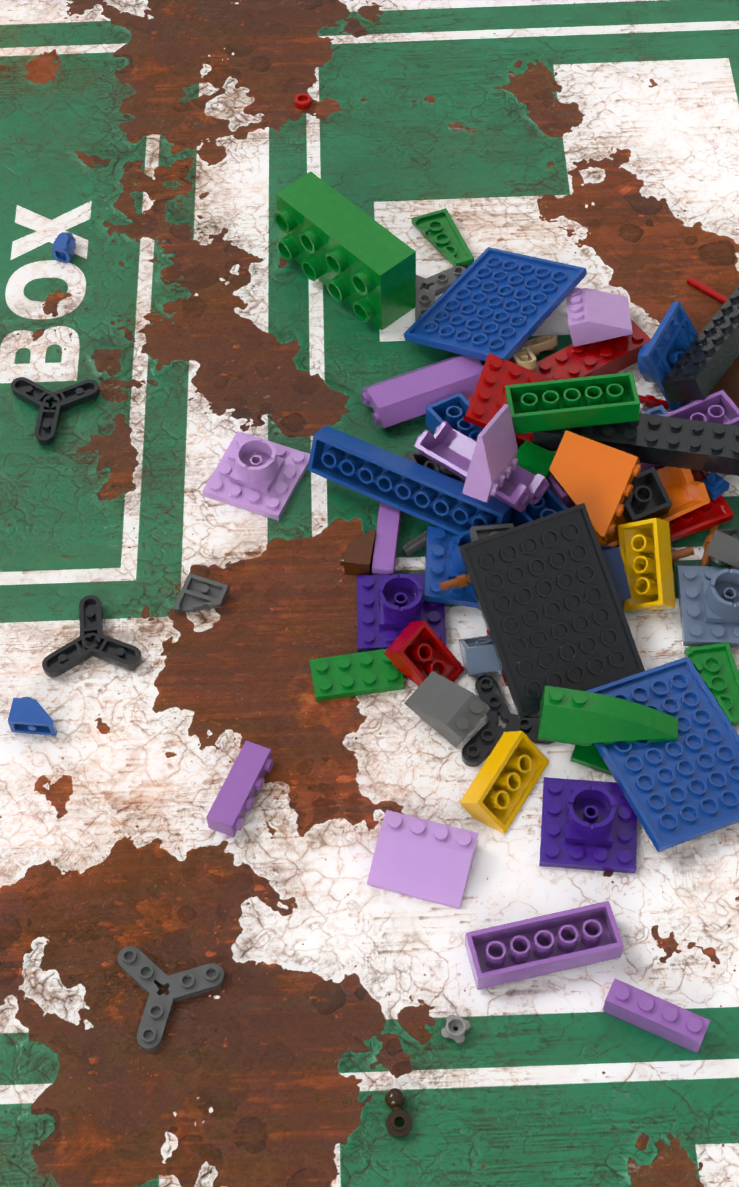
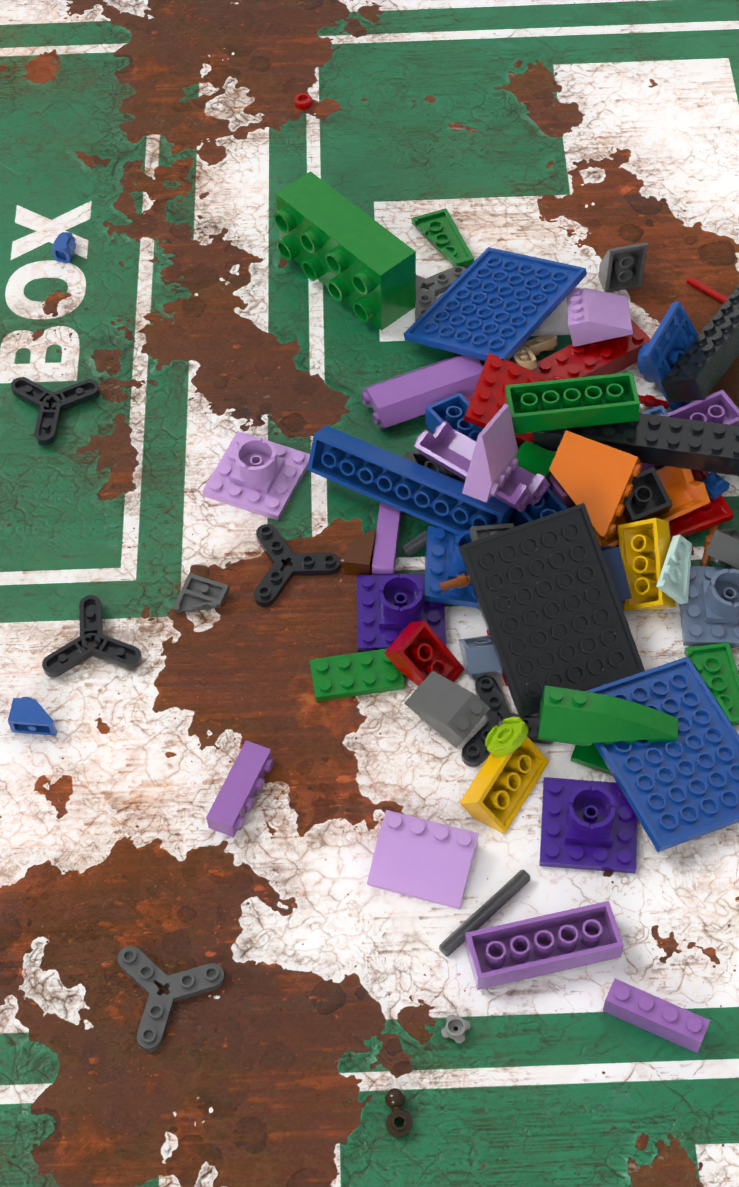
(301, 565): none -> black piece
(485, 912): none -> dark grey axle
(506, 737): none -> lime tile
(623, 267): none -> dark grey slope
(676, 570): none -> light aqua wing

